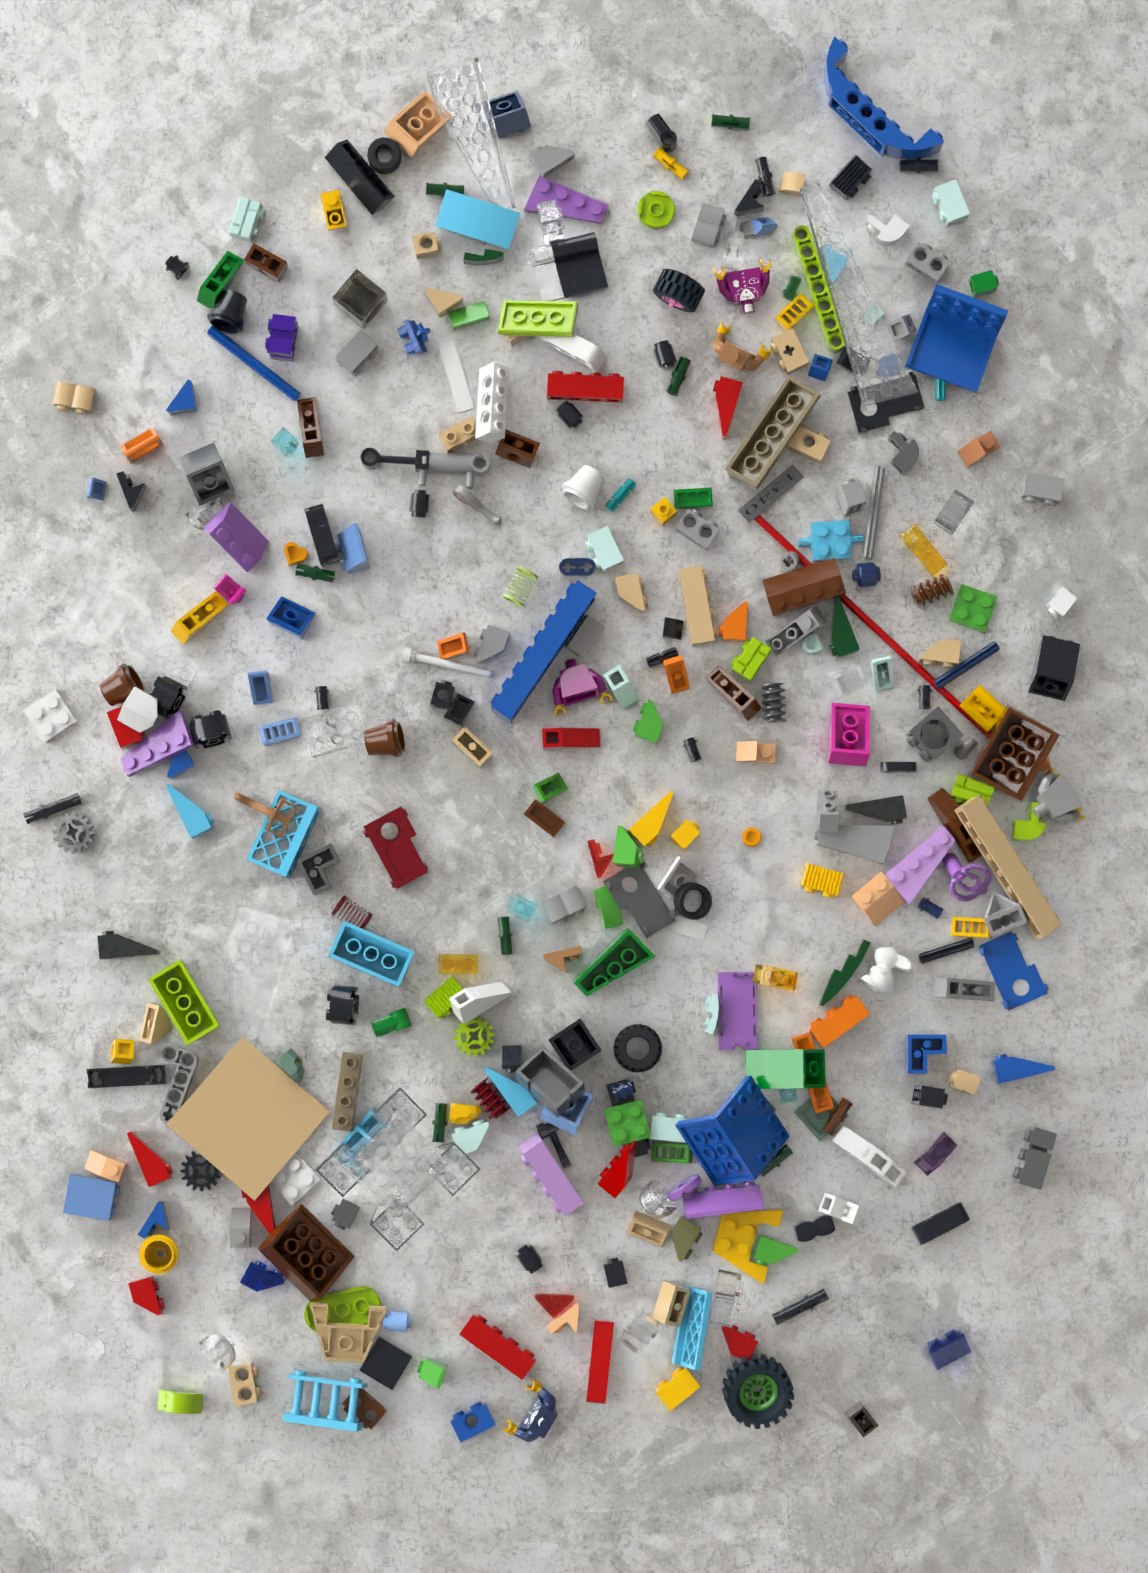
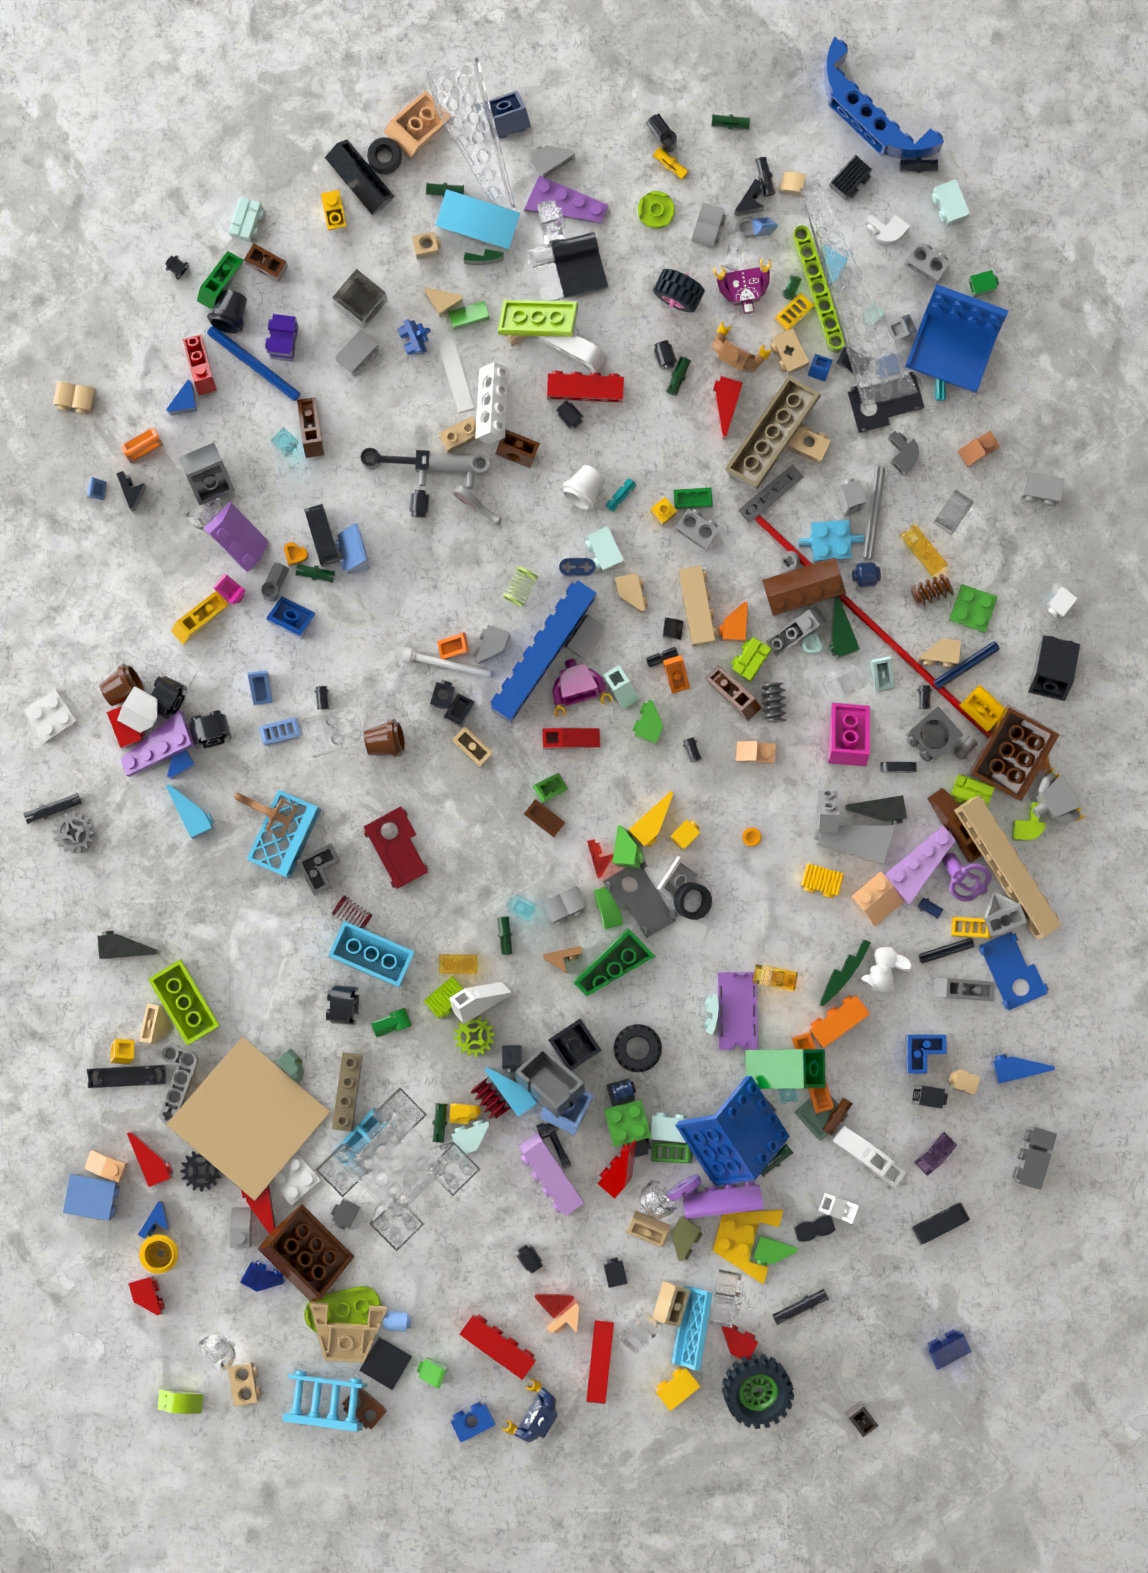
(199, 365): none -> red slope
(275, 580): none -> dark grey piece

